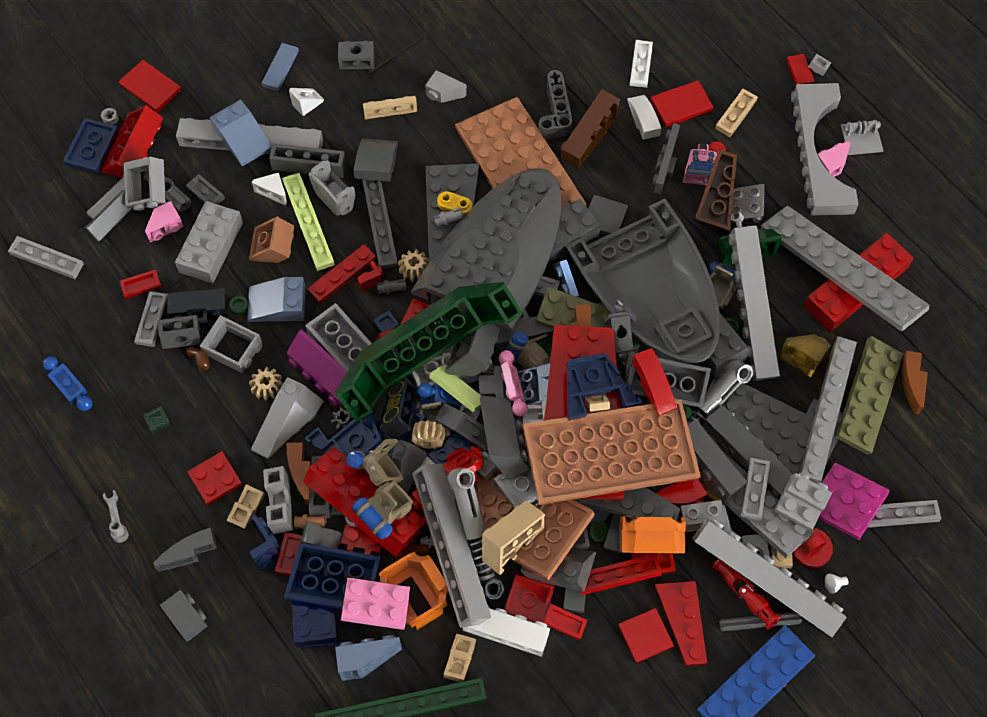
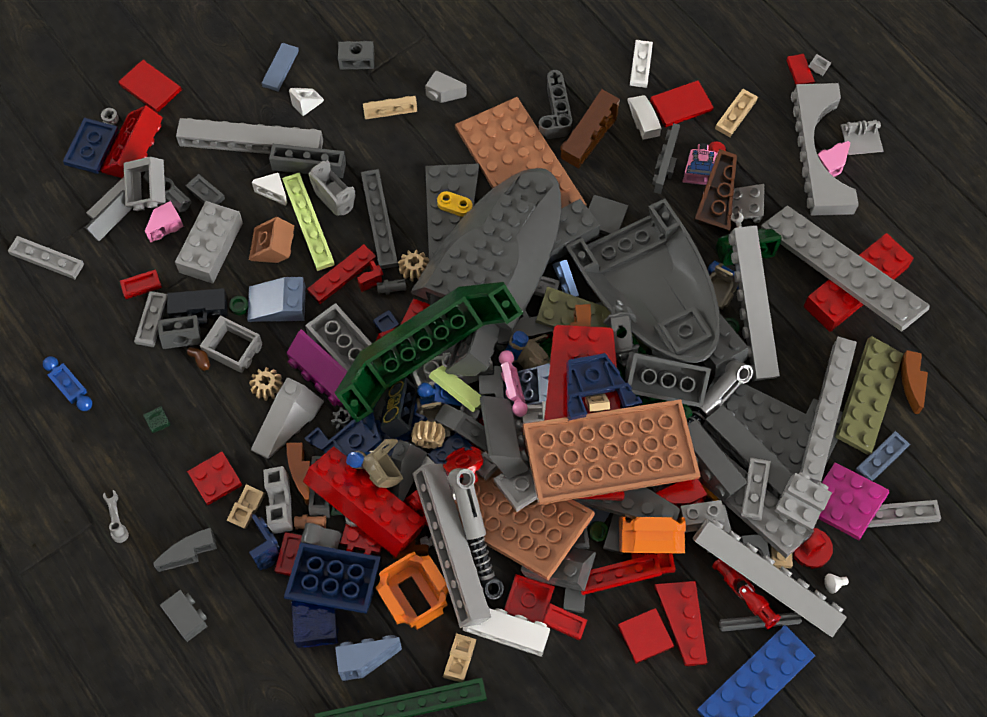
(240, 132): sand blue slope -> none
(375, 159): dark grey slope -> none
(375, 603): bright pink plate -> none
(383, 508): dark tan piece -> none
(447, 217): light grey pin -> none
(509, 534): tan wedge -> none
(654, 381): red slope -> none
(805, 352): clear yellow slope -> none
(882, 457): none -> sand blue tile

